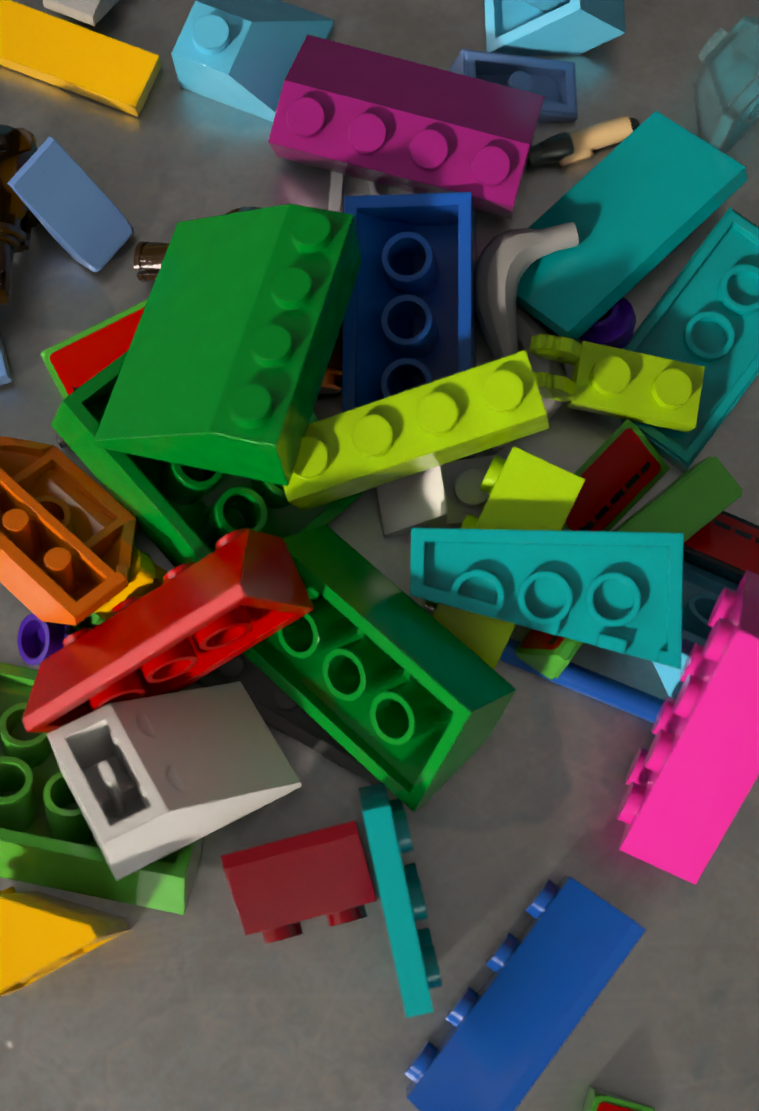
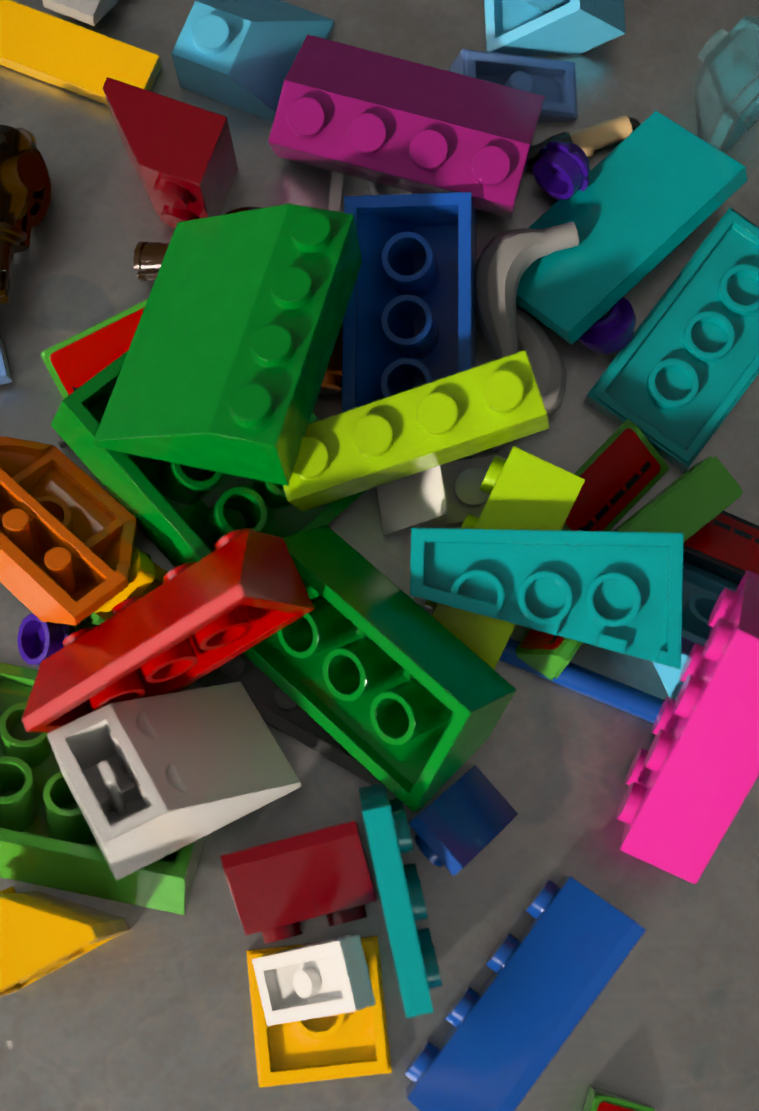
(71, 206): medium blue slope -> none
(176, 150): none -> dark red slope
(314, 980): none -> white slope
(322, 1046): none -> yellow tile
(461, 821): none -> blue slope
(562, 169): none -> dark purple plate
(621, 382): lime hinge -> none

